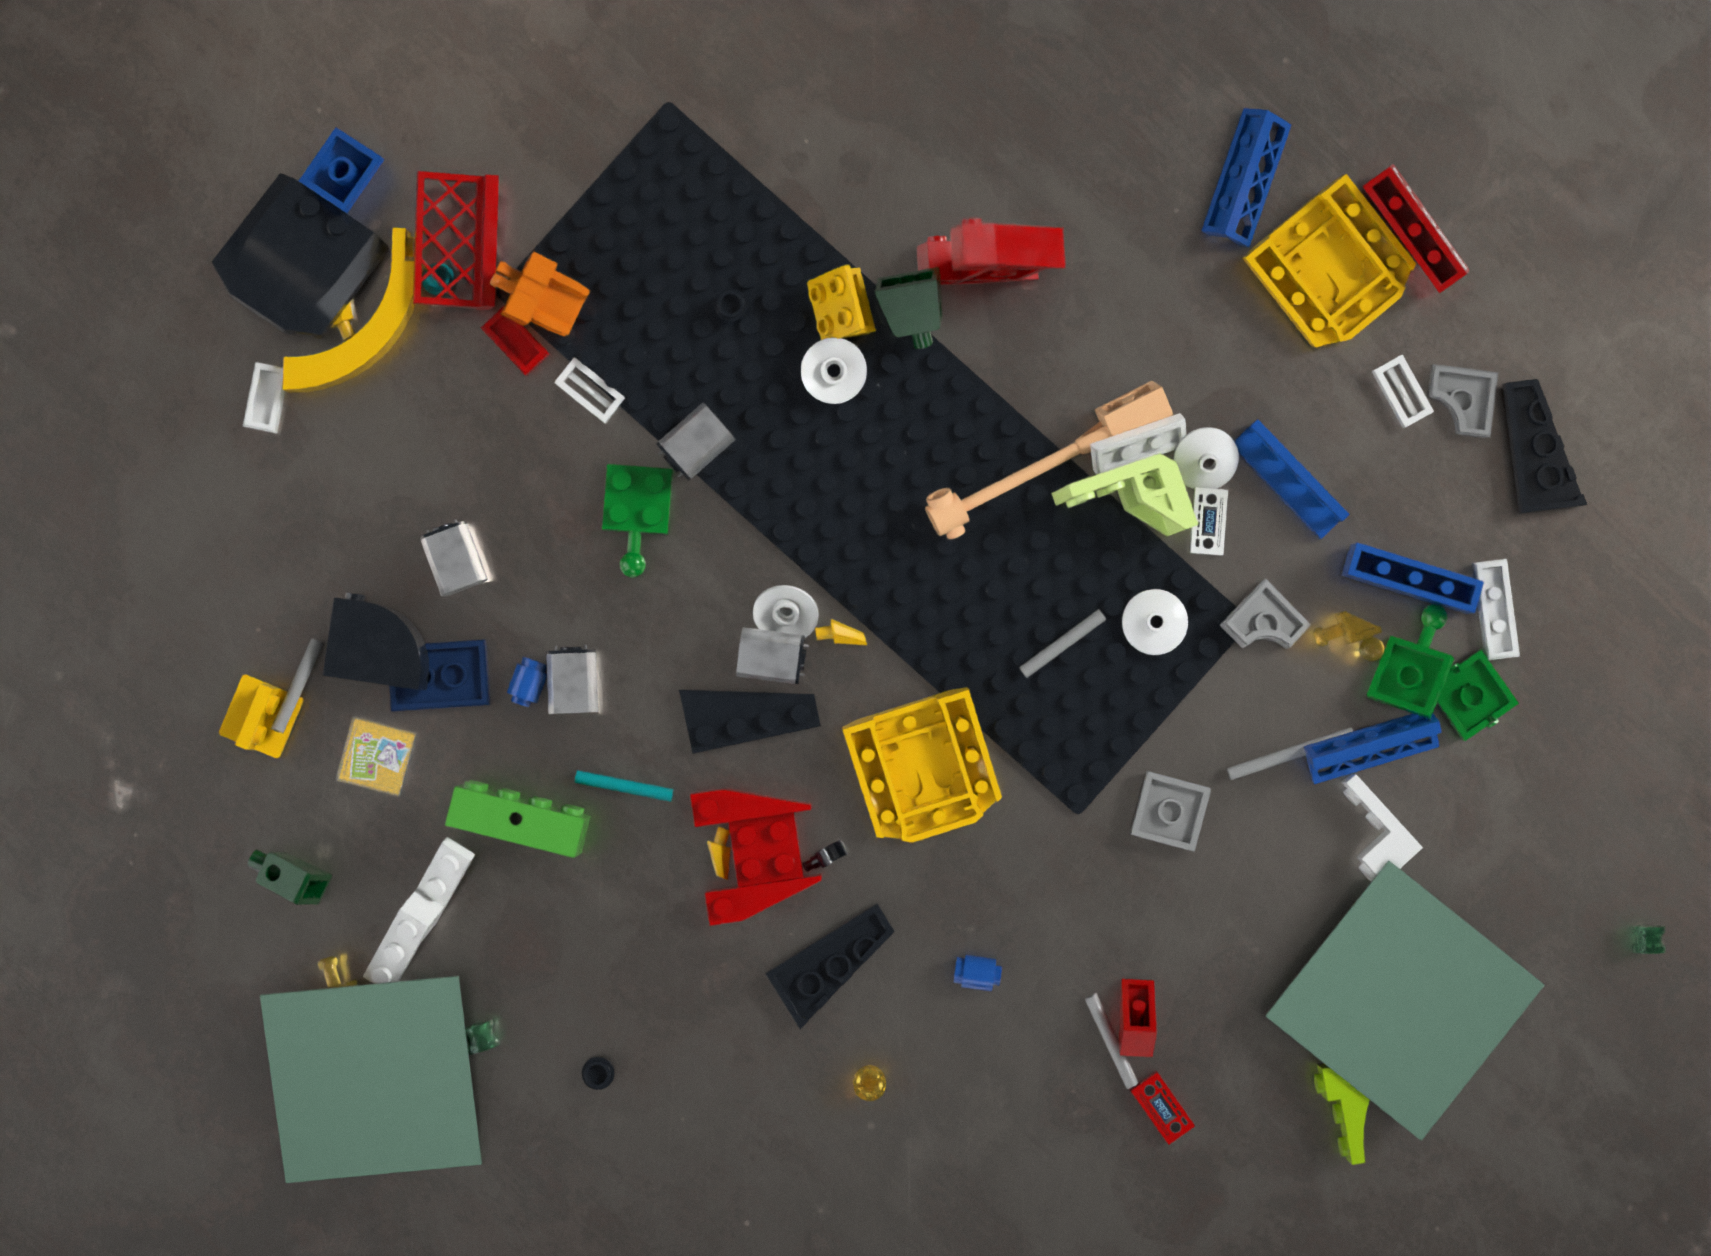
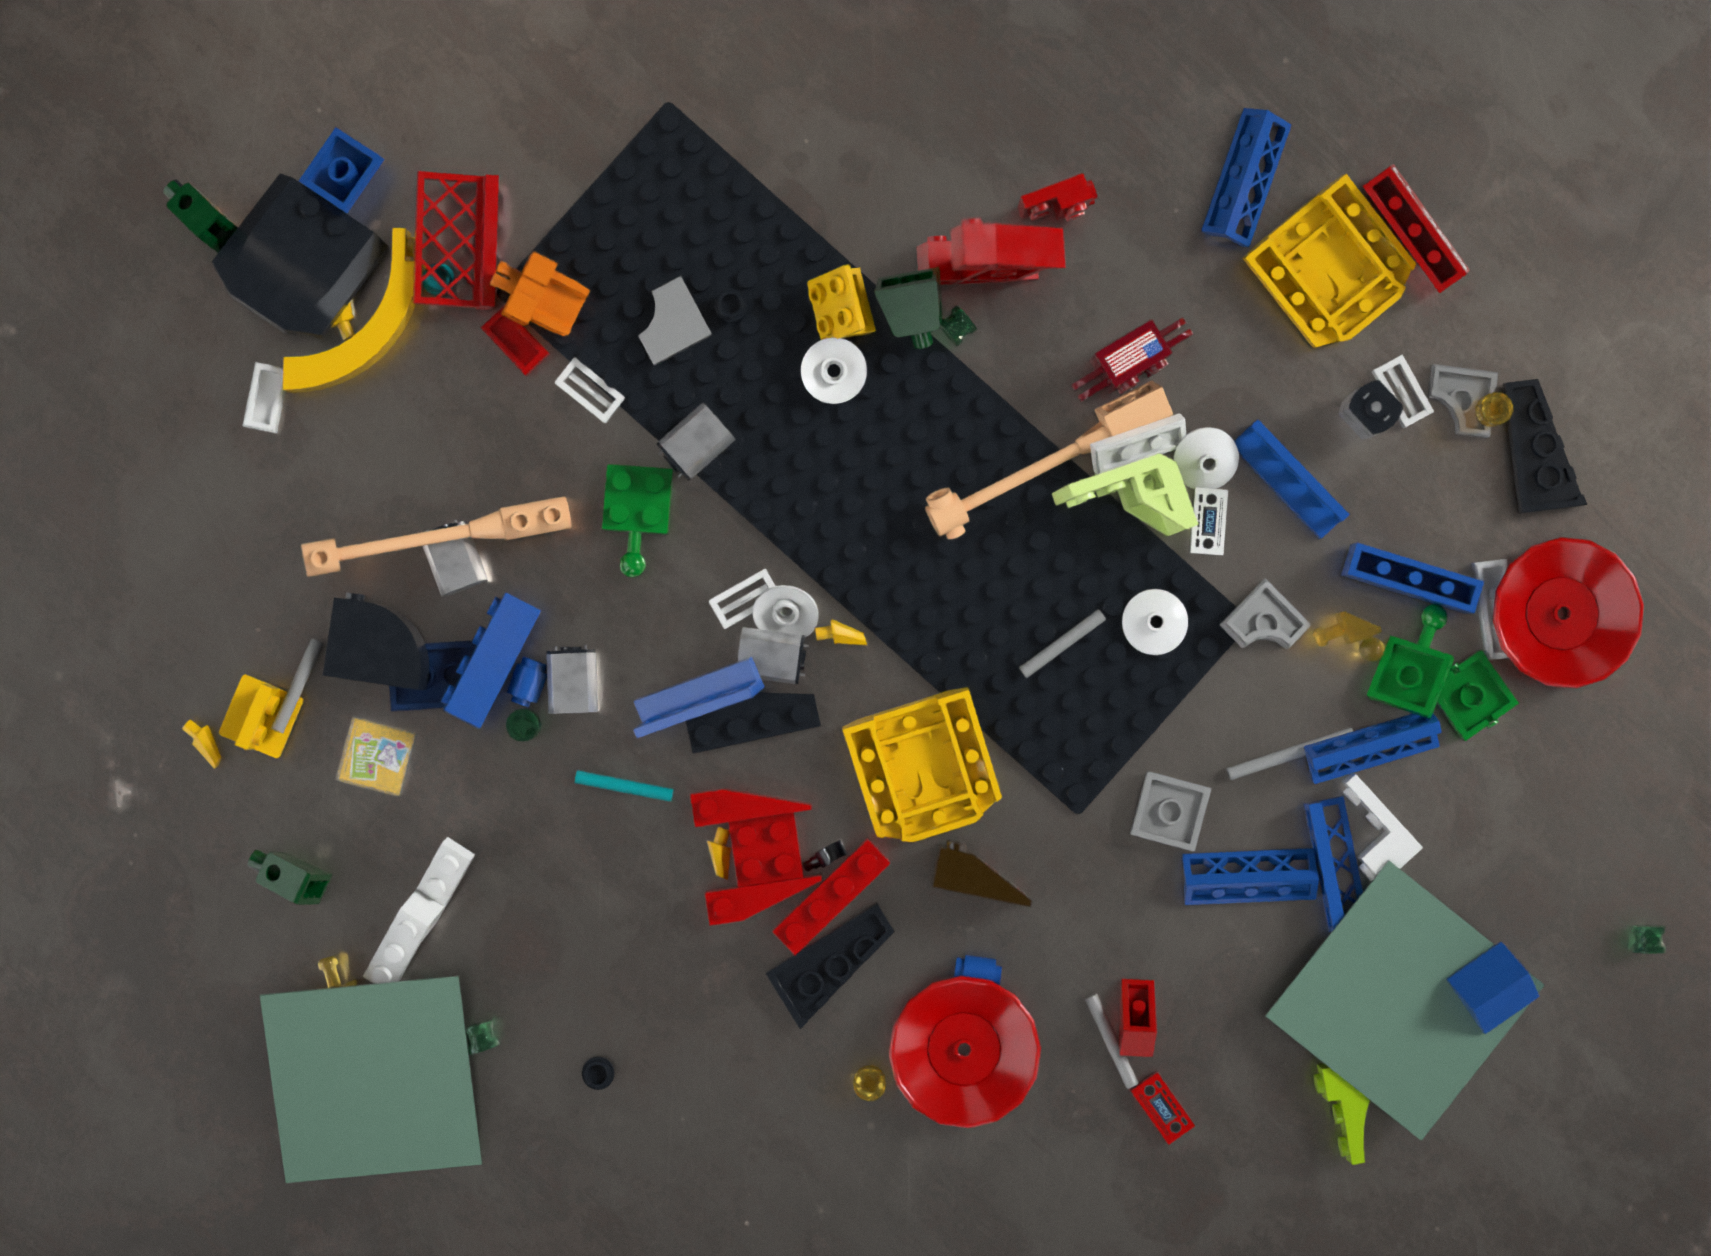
(199, 214): none -> dark green torso
(203, 742): none -> yellow bar
(491, 660): none -> blue brick
(495, 815): bright green brick -> none
(505, 524): none -> light nougat bar
(517, 725): none -> clear green wheel
(675, 322): none -> light grey tile
(697, 696): none -> blue fence
(749, 581): none -> white tile
(831, 896): none -> red brick
(957, 326): none -> clear green wheel
(966, 873): none -> dark brown slope
(971, 1086): none -> red dish
(1066, 198): none -> red plate
(1131, 357): none -> dark red brick
(1251, 883): none -> blue fence
(1325, 861): none -> blue fence
(1370, 409): none -> black piece
(1488, 414): none -> clear yellow wheel
(1493, 987): none -> blue slope
(1600, 606): none -> red dish

